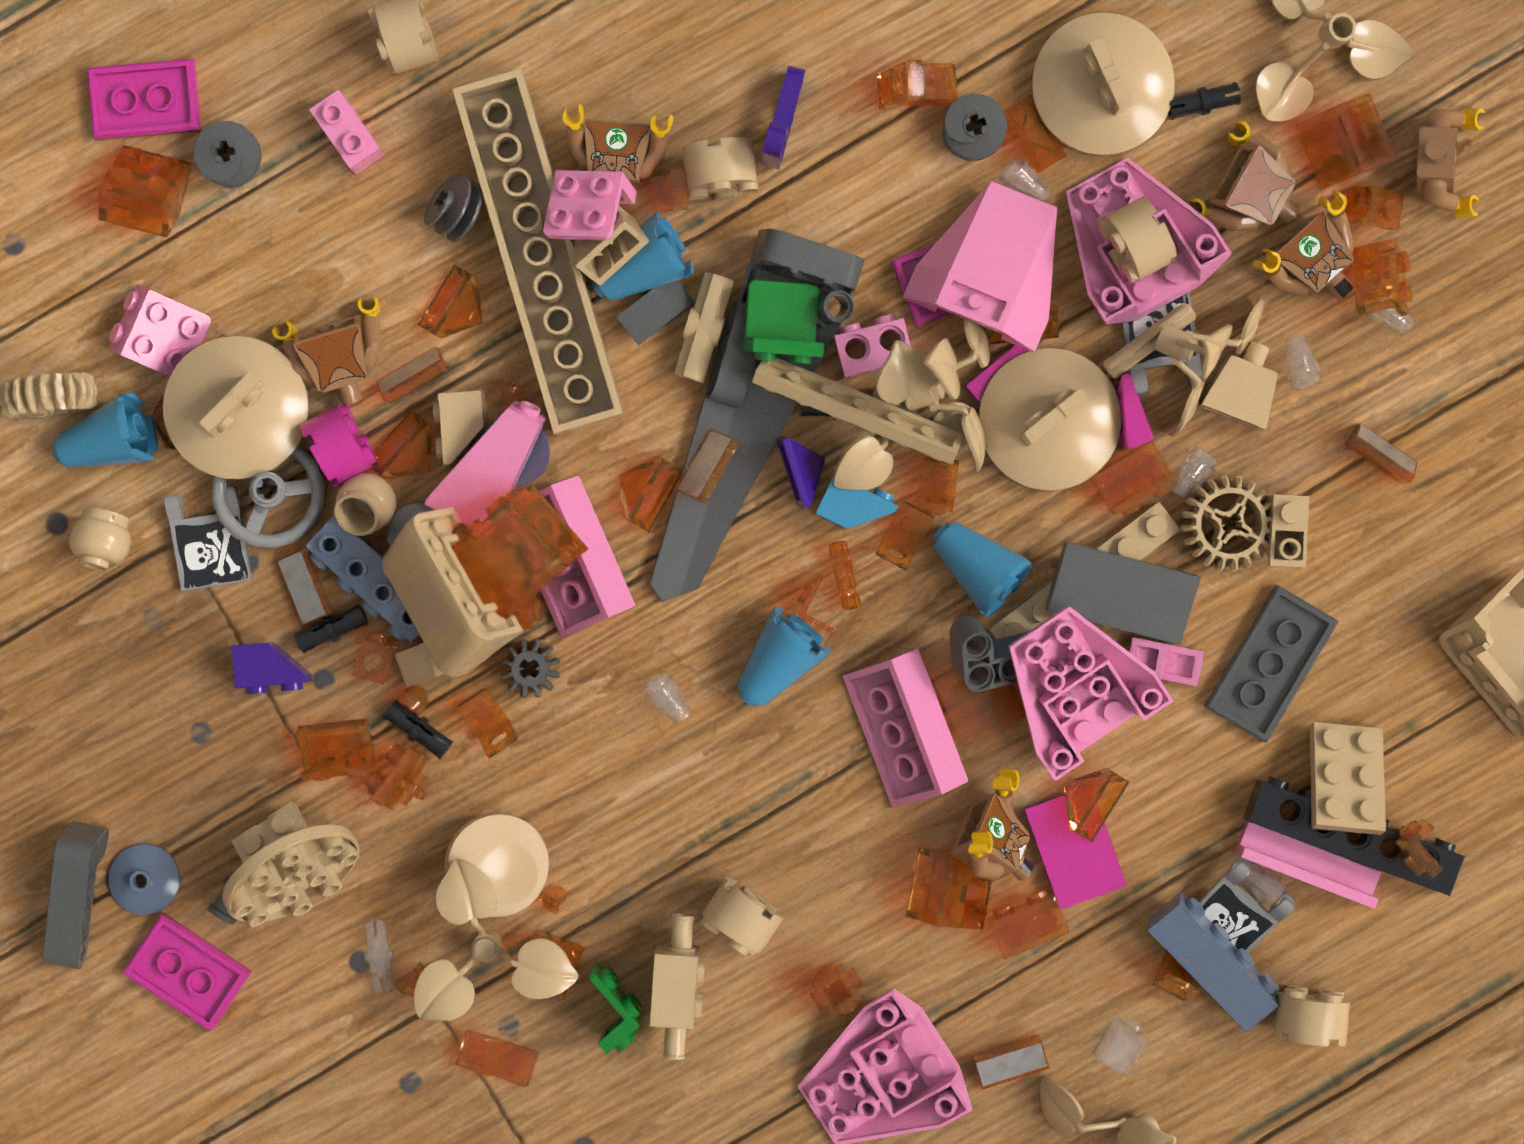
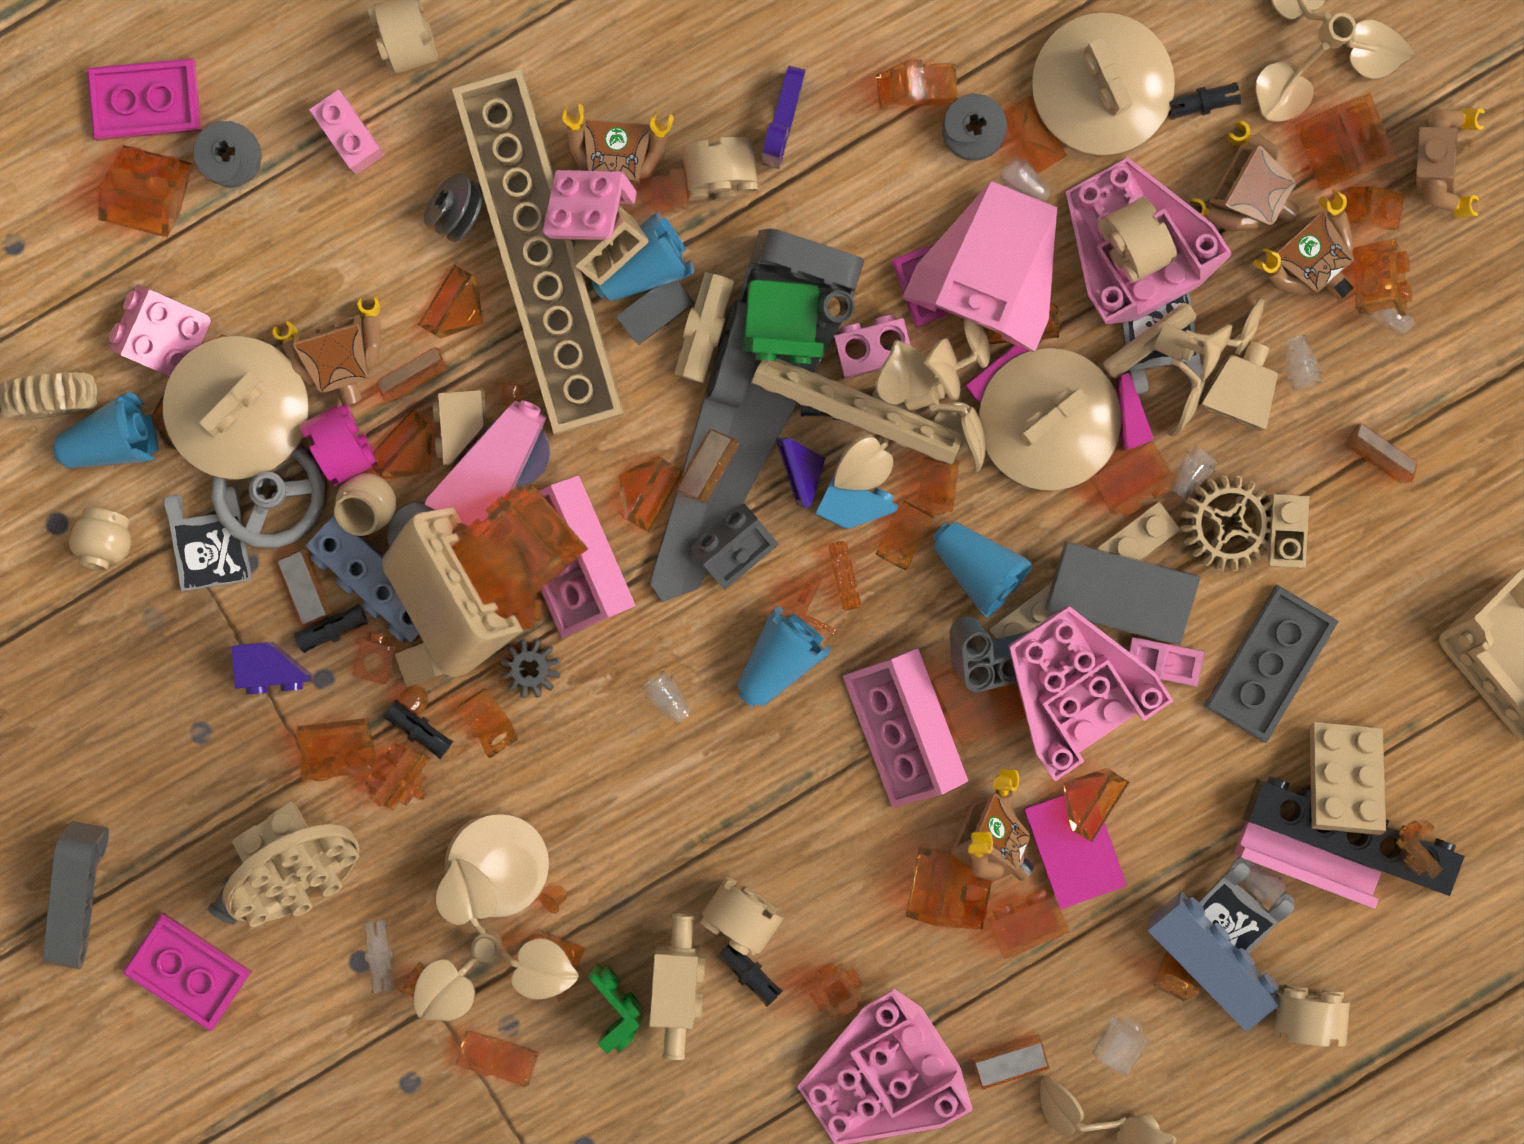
(161, 877): sand blue dish -> none
(734, 546): none -> dark grey bracket
(750, 974): none -> black pin

